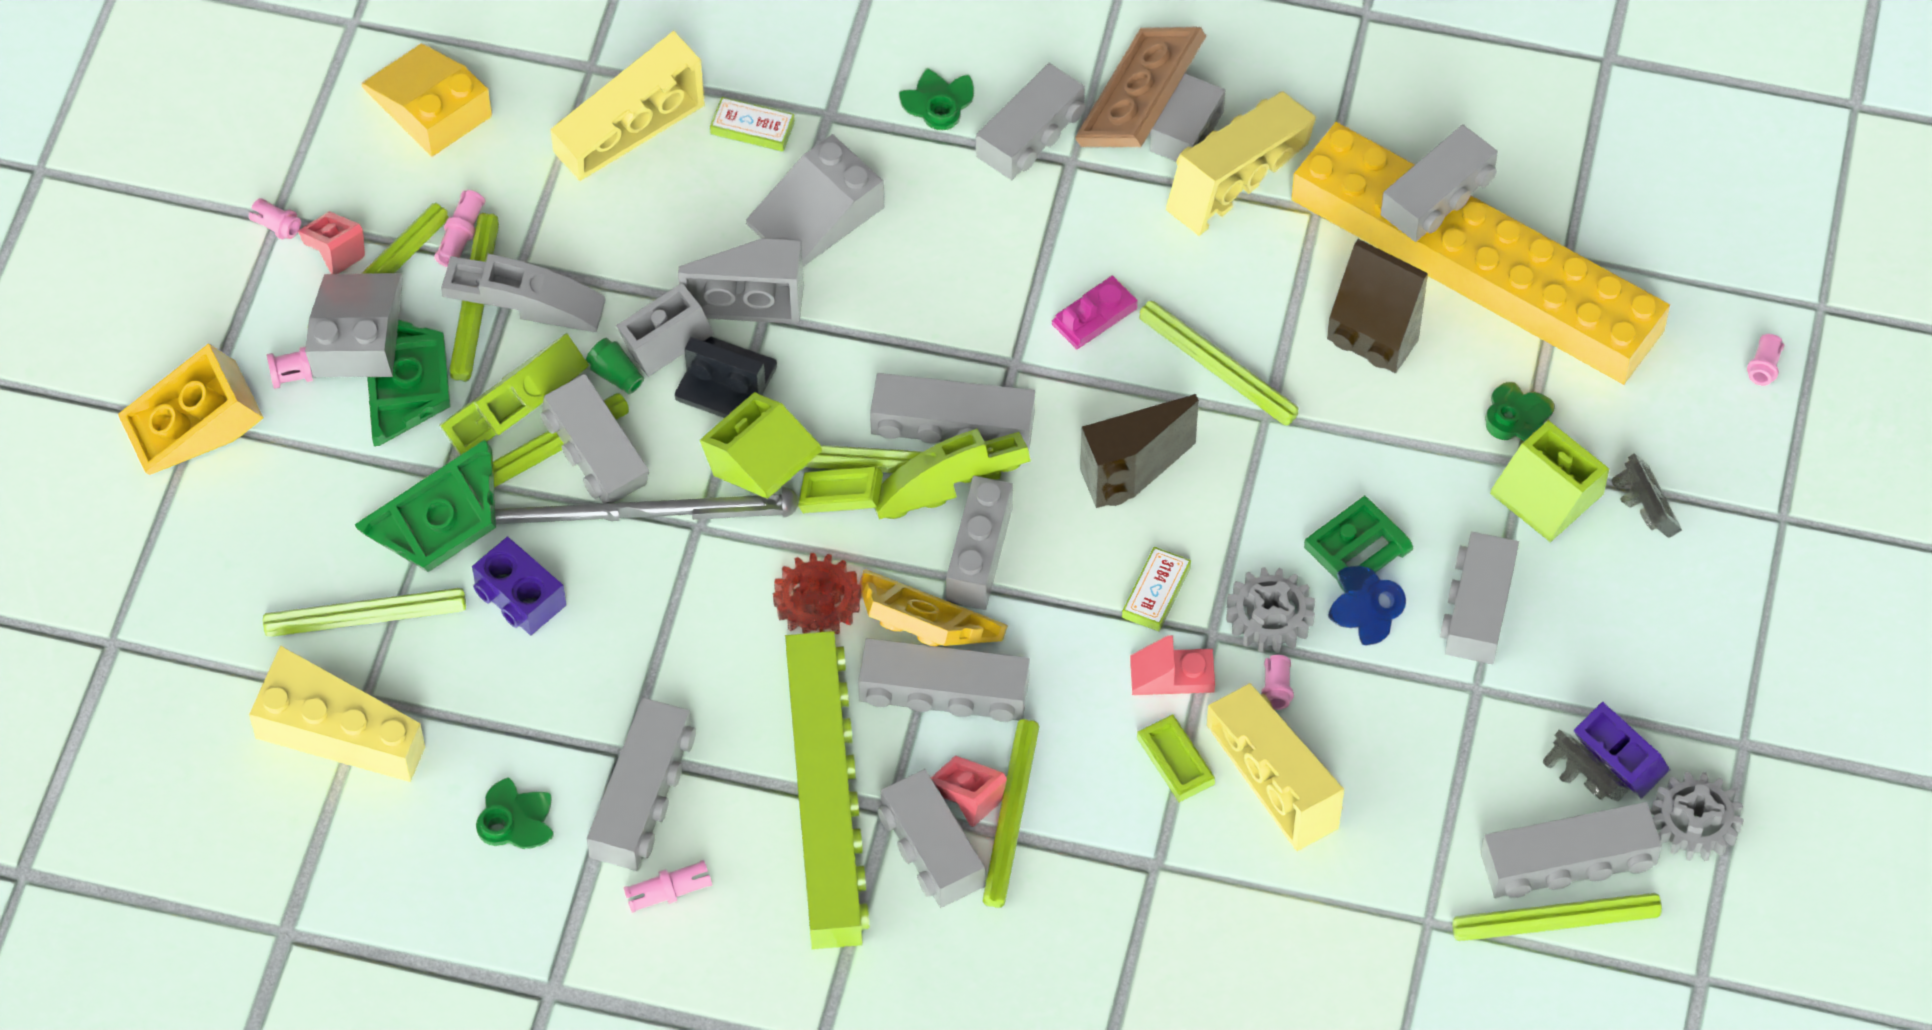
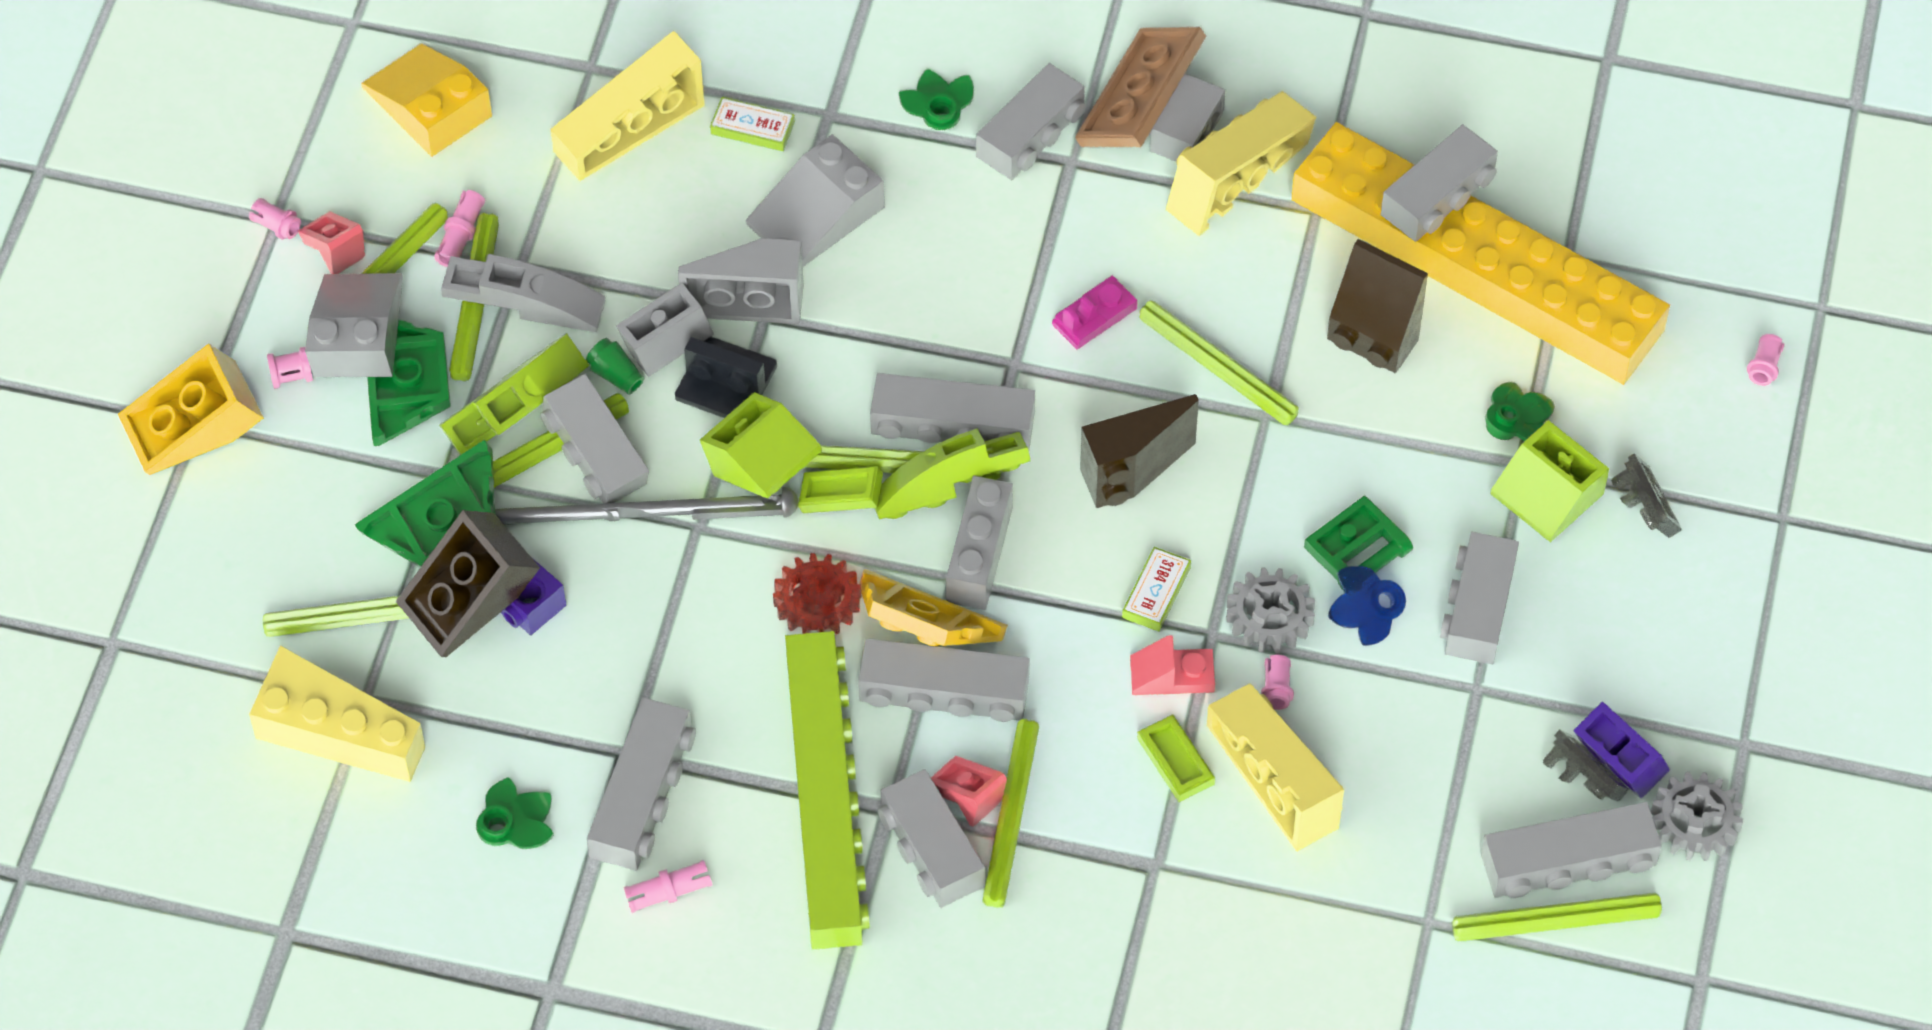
(466, 581): none -> dark brown slope

